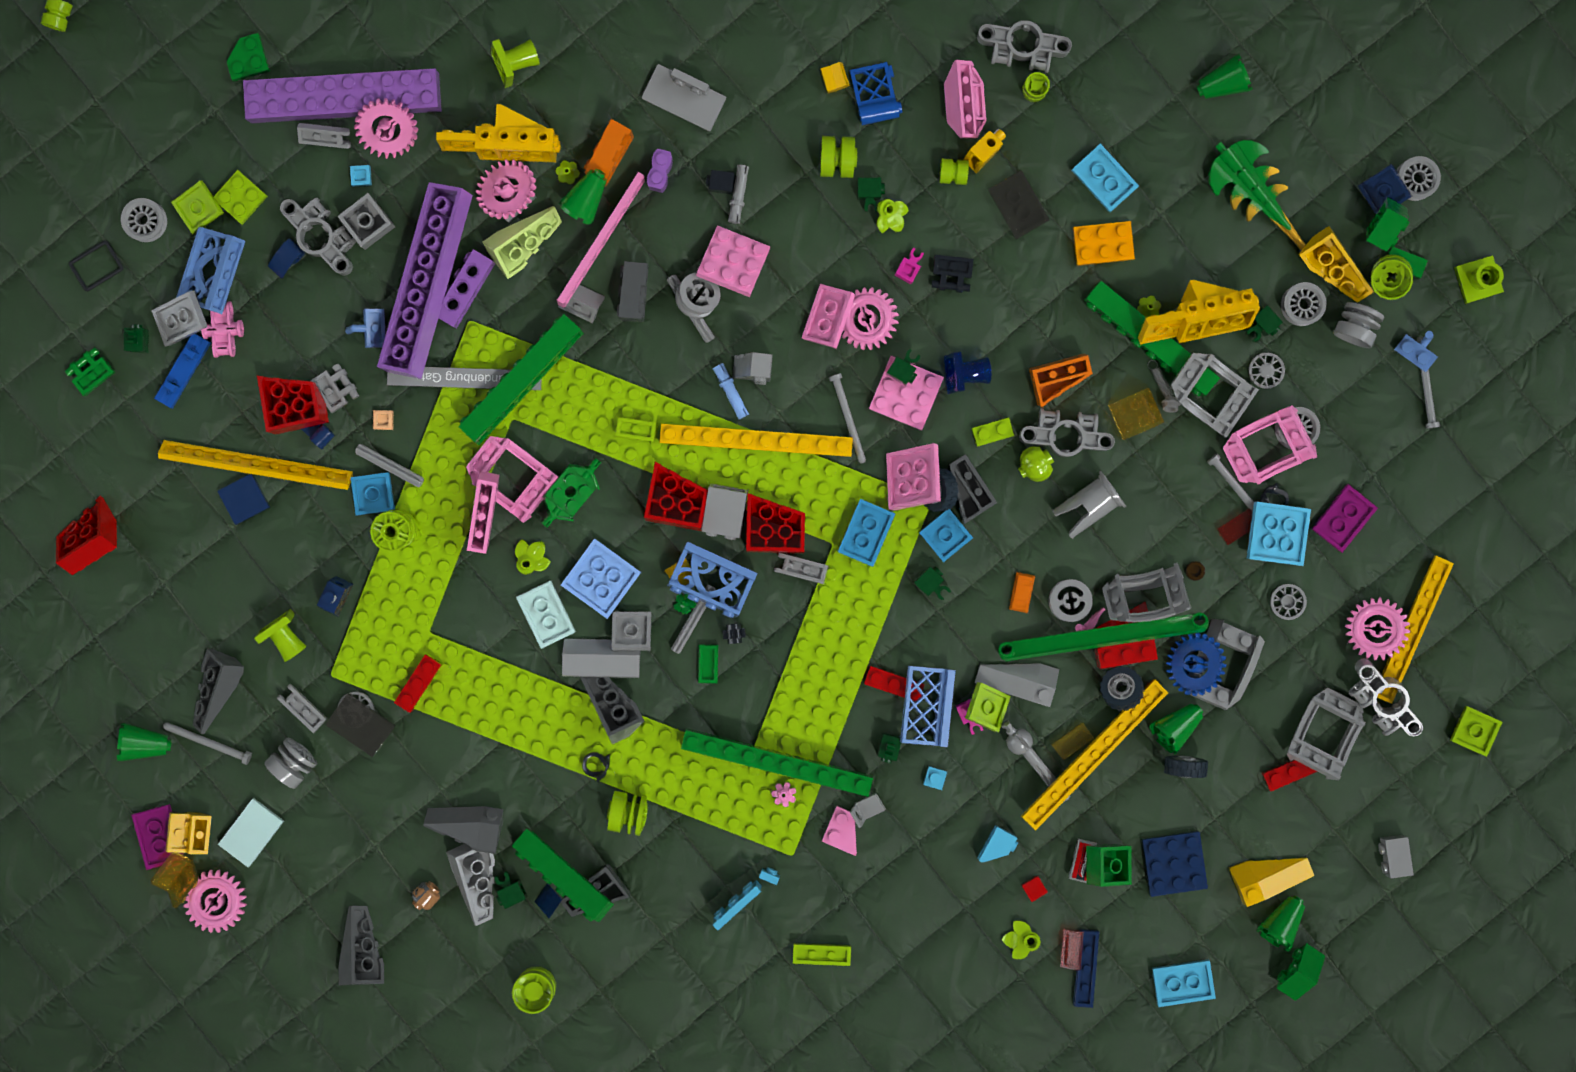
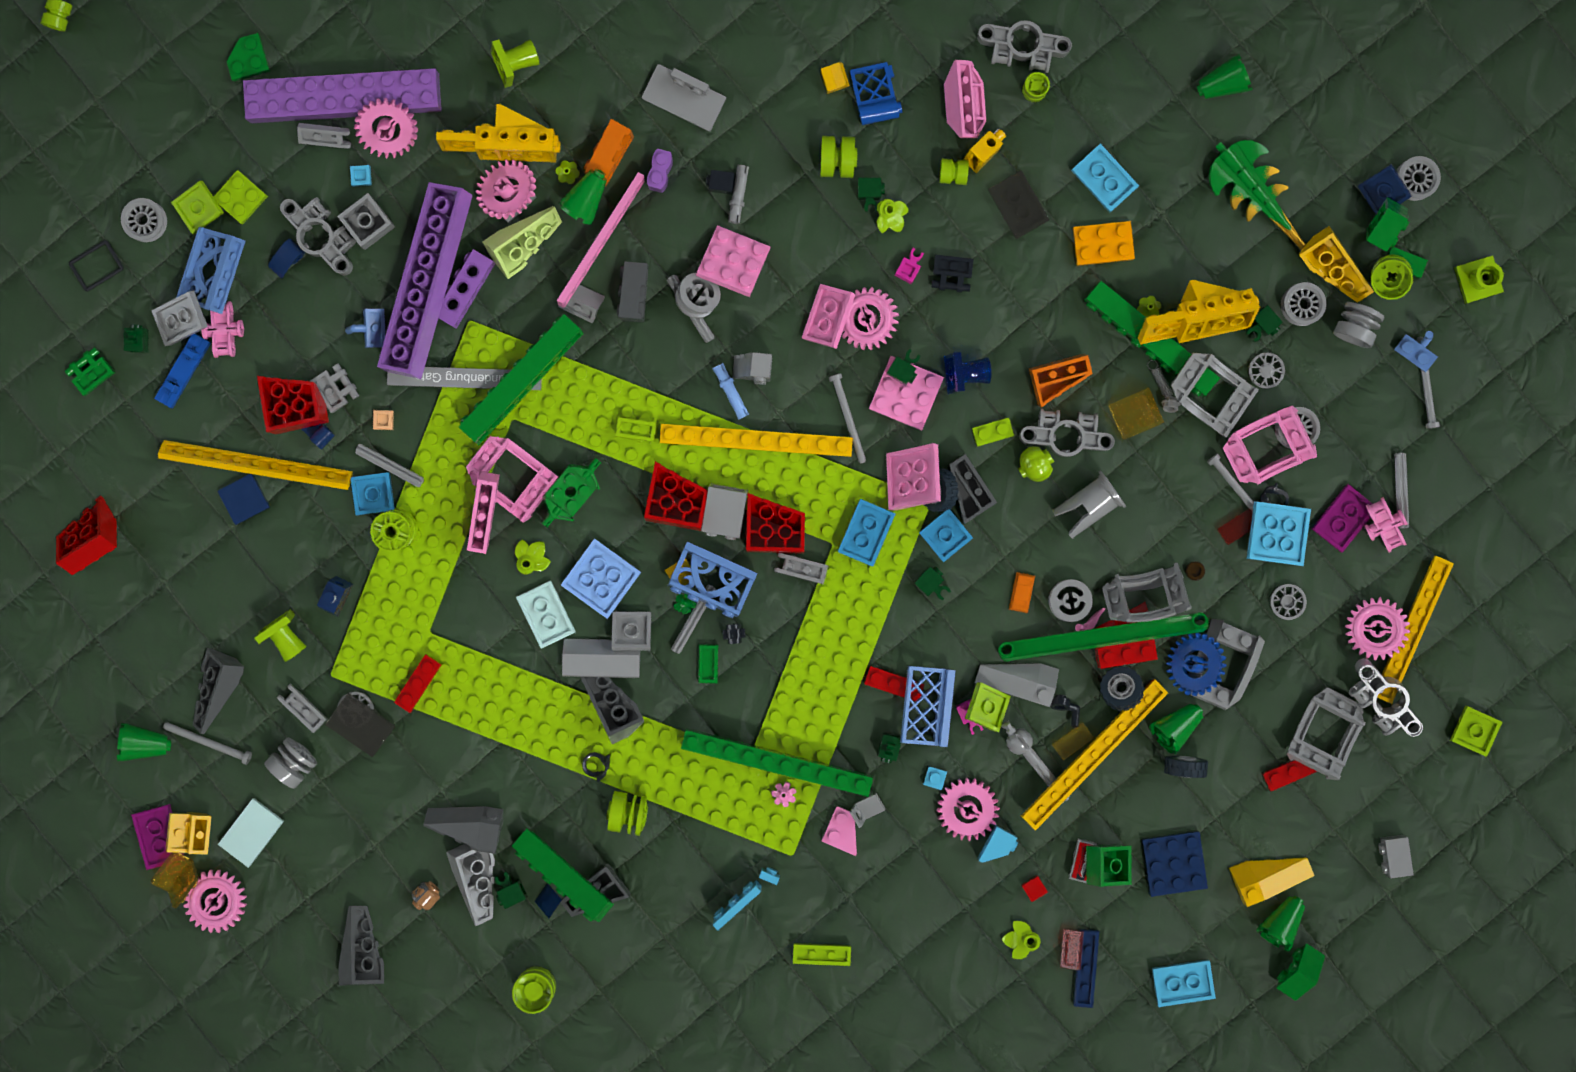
(984, 817): none -> bright pink gear
(1062, 703): none -> black plate
(1386, 524): none -> bright pink axle
(1401, 486): none -> light grey axle

